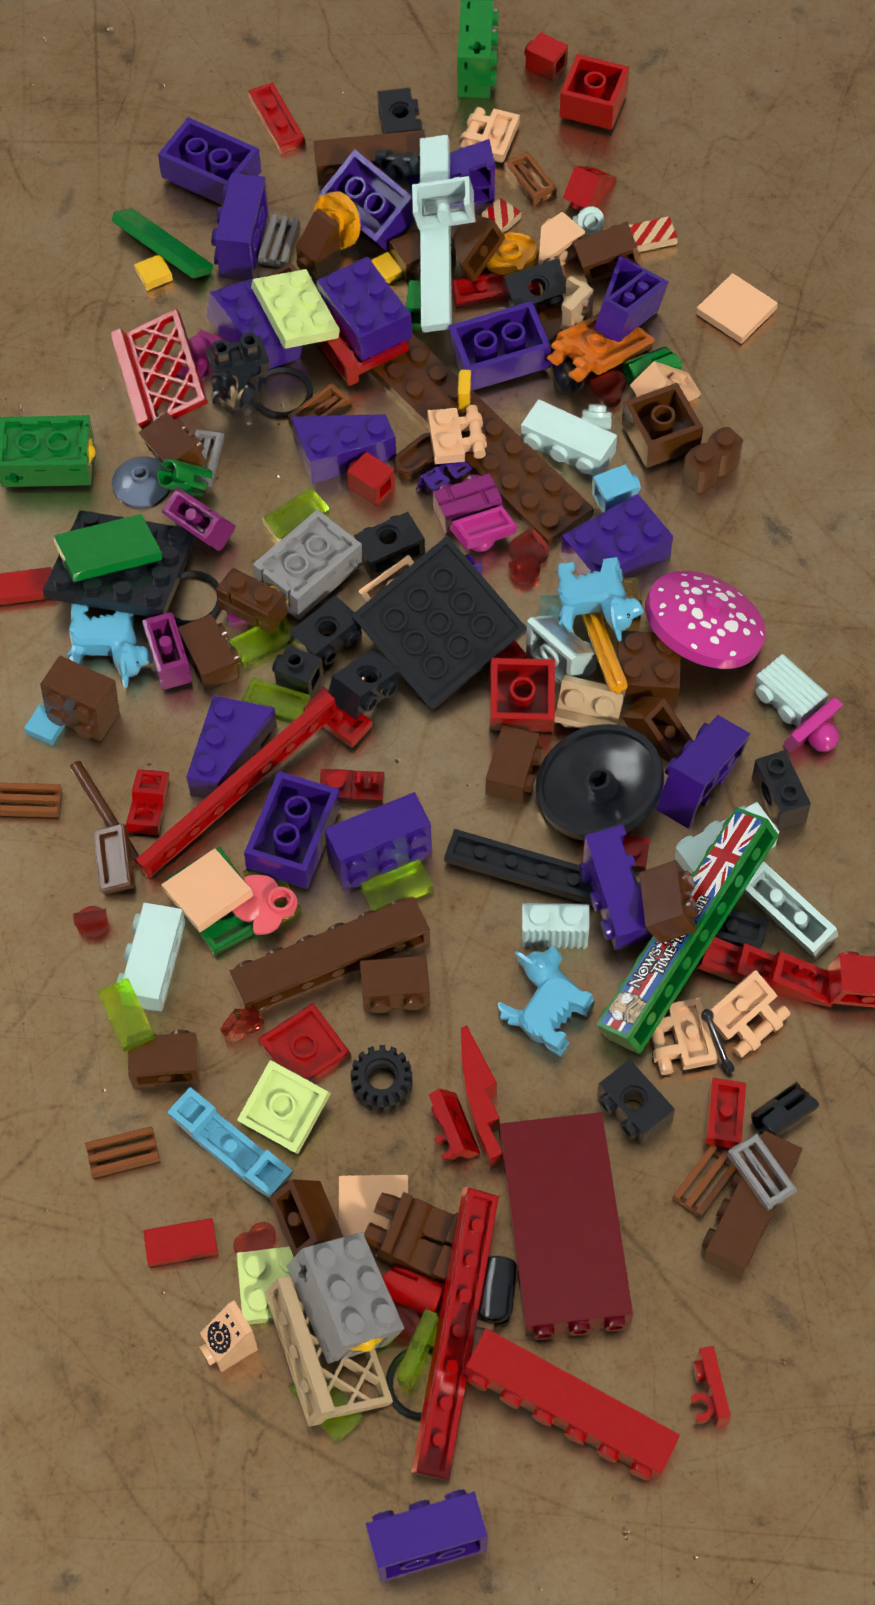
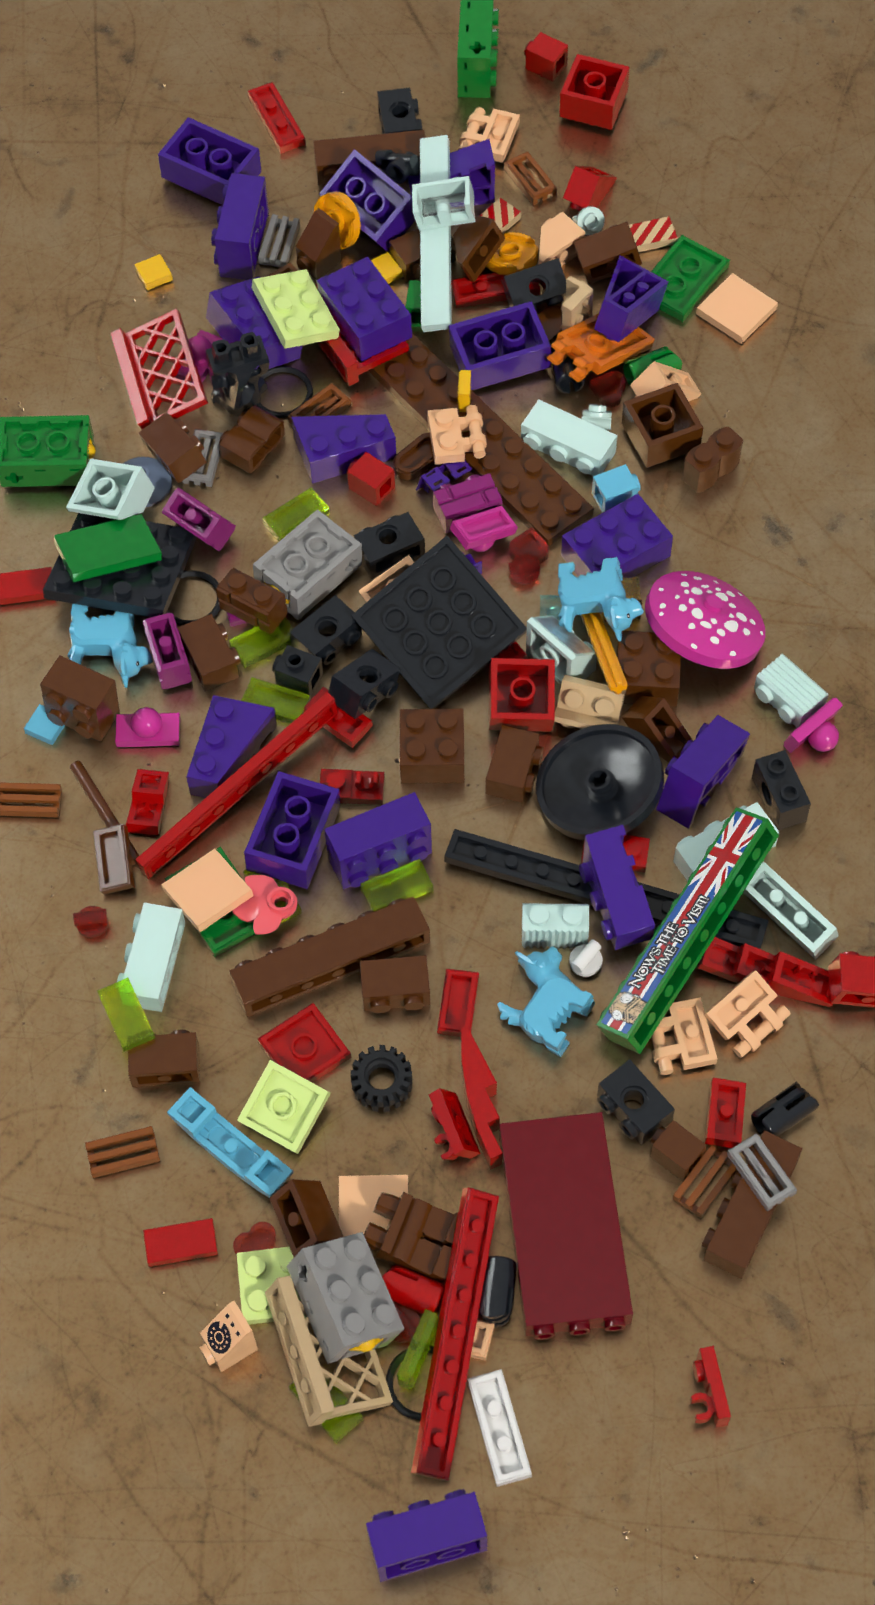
(111, 490): none -> light aqua slope
(147, 728): none -> dark pink tile
(162, 243): green tile -> none
(184, 476): green arm -> none
(241, 1023): clear red tile -> none
(251, 438): none -> reddish brown brick
(432, 746): none -> reddish brown brick
(457, 1002): none -> red tile
(499, 1428): none -> white tile
(571, 1405): red brick -> none
(586, 959): none -> white plate
(668, 901): reddish brown brick -> none
(676, 1149): none -> reddish brown brick
(690, 273): none -> green tile
(727, 1066): black hinge -> none

